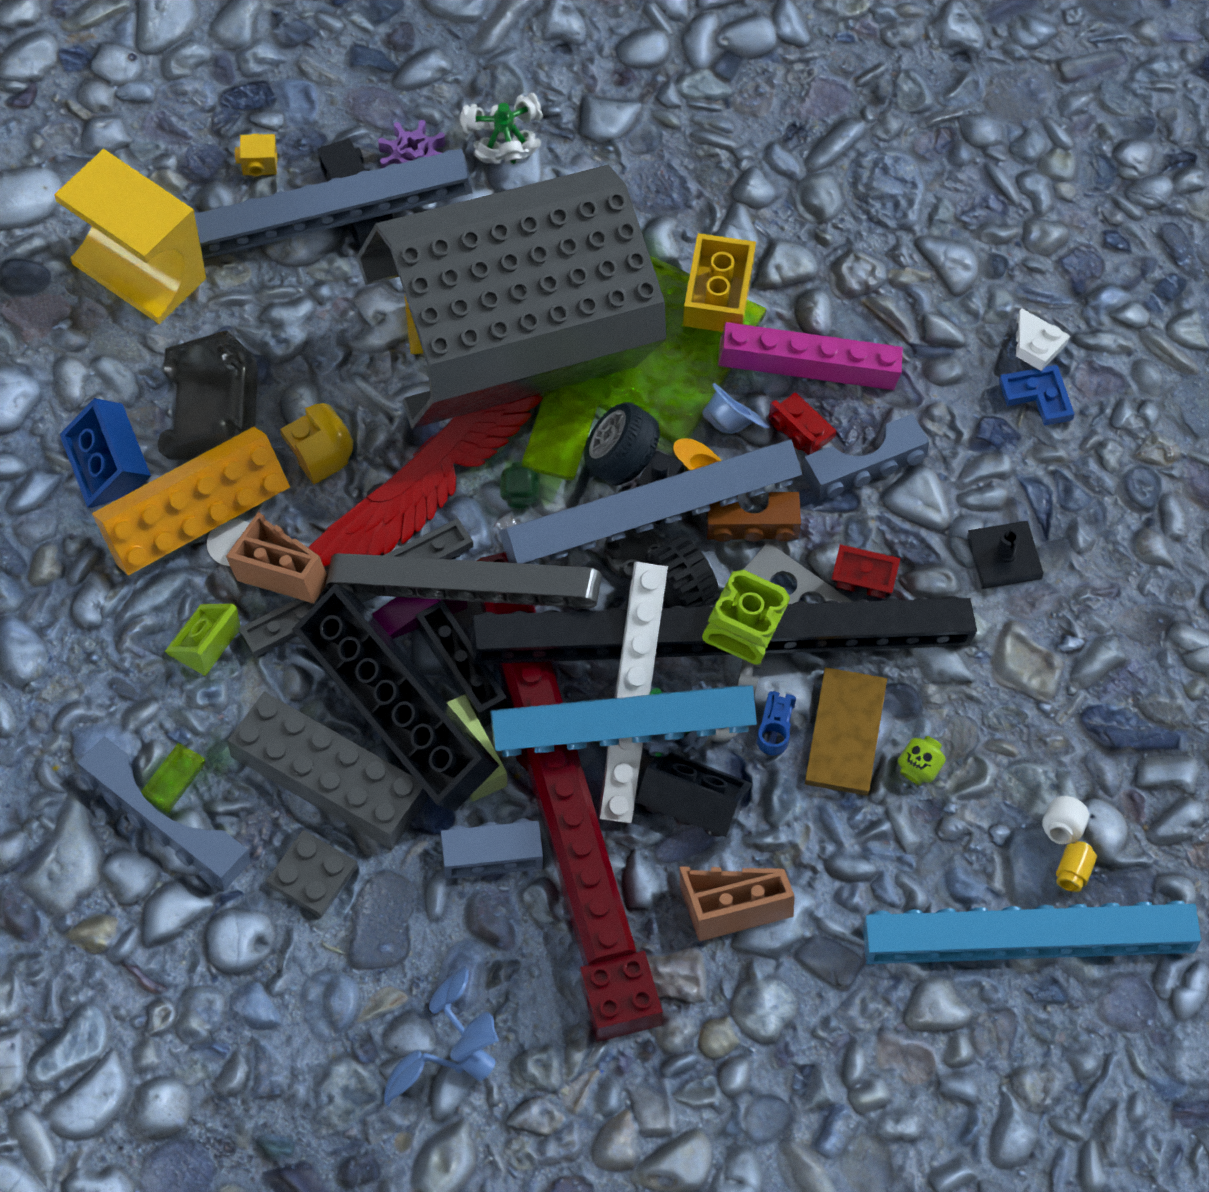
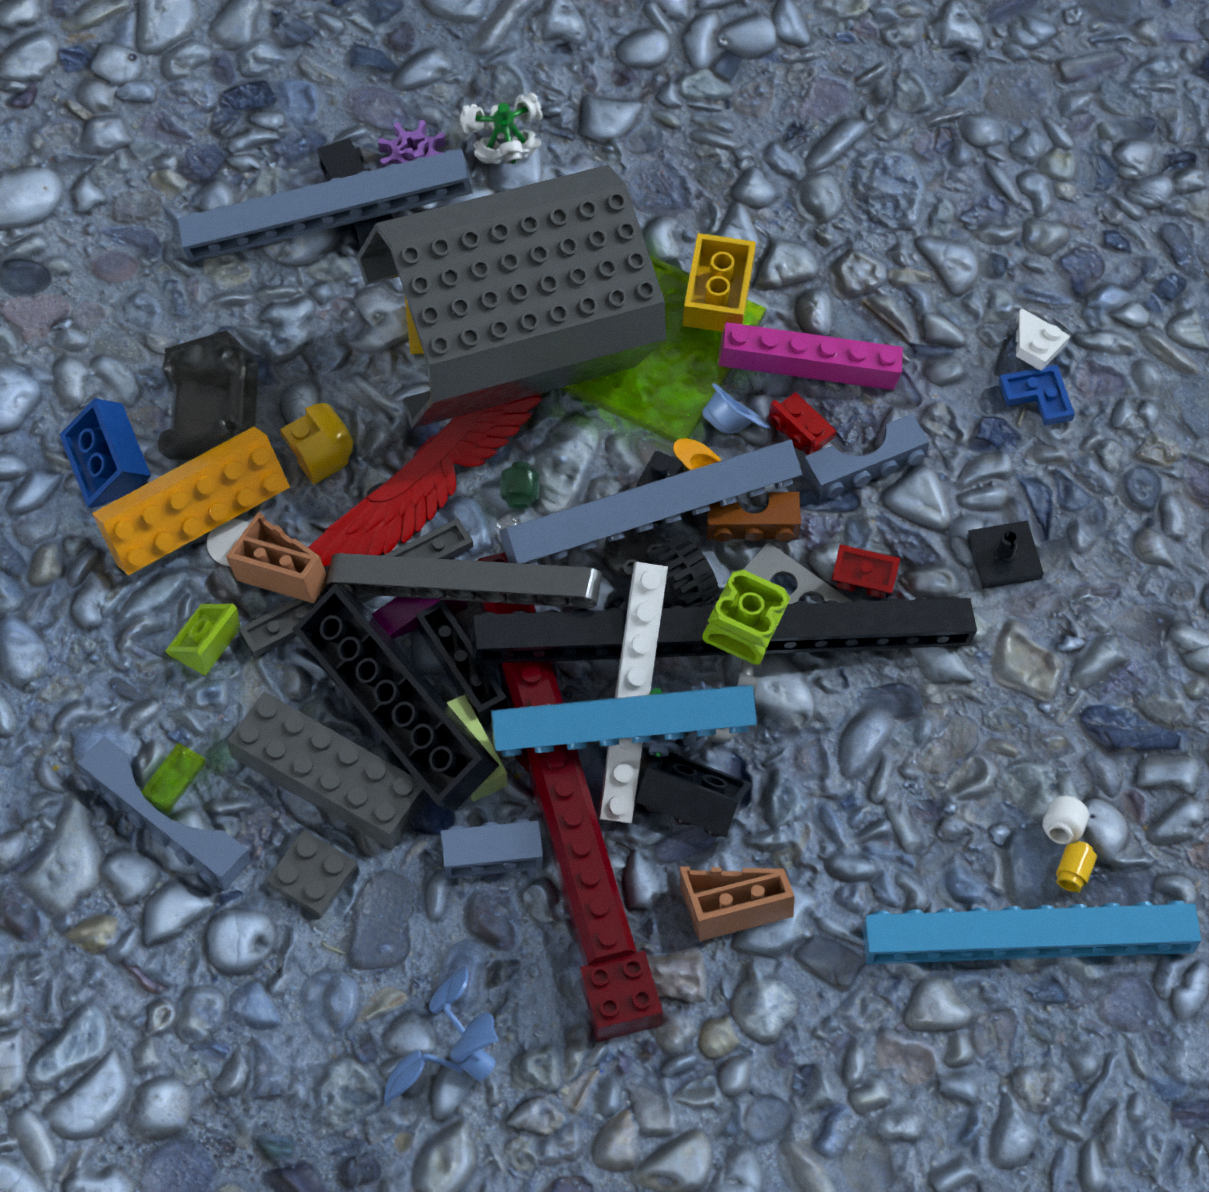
(139, 236): yellow piece -> none
(257, 154): yellow brick -> none
(563, 429): clear neon green piece -> none
(621, 443): black wheel -> none
(776, 719): blue piece -> none
(846, 731): pearl gold tile -> none
(921, 760): lime head -> none

